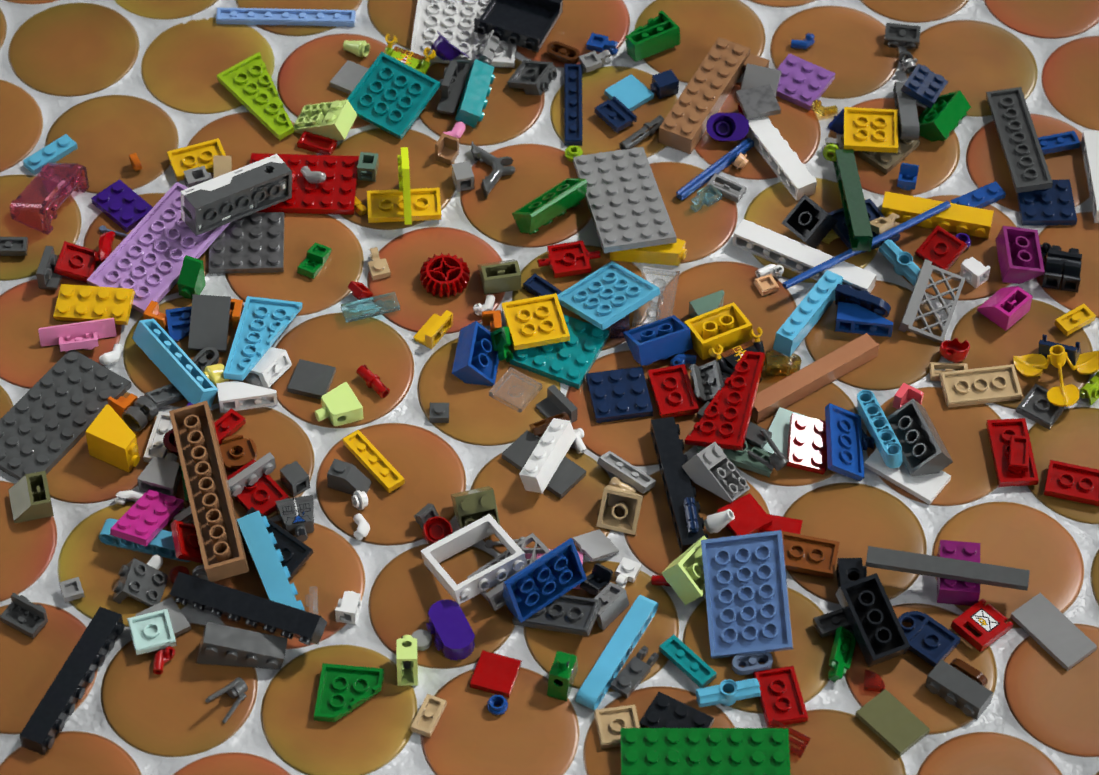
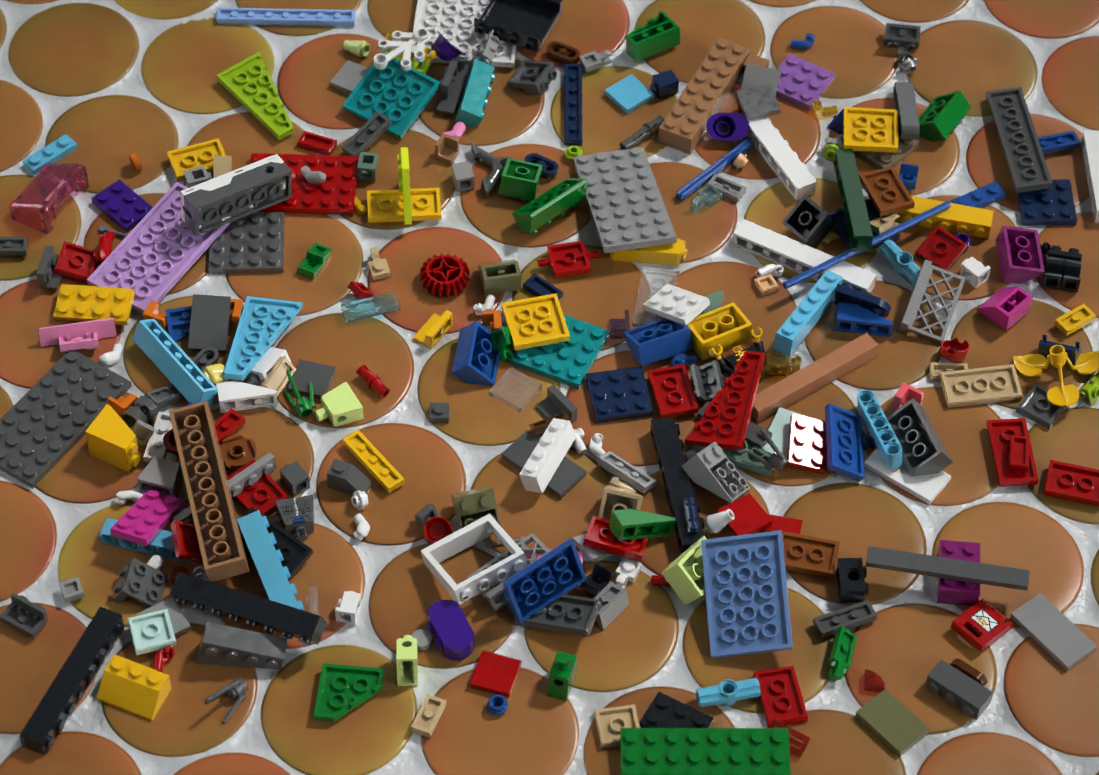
(31, 498): olive slope -> none
(133, 687): none -> yellow slope
(142, 431): none -> light grey plate
(191, 277): green slope -> none
(278, 377): none -> tan tile
(303, 406): none -> green plant
(327, 119): yellowish green slope -> none
(367, 134): none -> dark grey plate
(420, 37): none -> white plant
(520, 179): none -> green slope
(550, 167): none -> dark blue plate
(596, 445): none -> white arm
(600, 43): blue plate -> none
(601, 537): none -> red plate
(608, 295): medium azure plate -> none
(615, 114): dark blue plate -> none
(616, 652): medium azure beam -> none
(634, 673): dark grey hinge -> none
(637, 524): none -> green slope
(676, 304): none -> white plate
(687, 661): teal plate -> none
(751, 663): sand blue plate -> none
(872, 620): black brick -> none
(886, 191): none -> dark orange plate
(924, 85): dark blue plate -> none
(928, 637): dark blue plate -> none

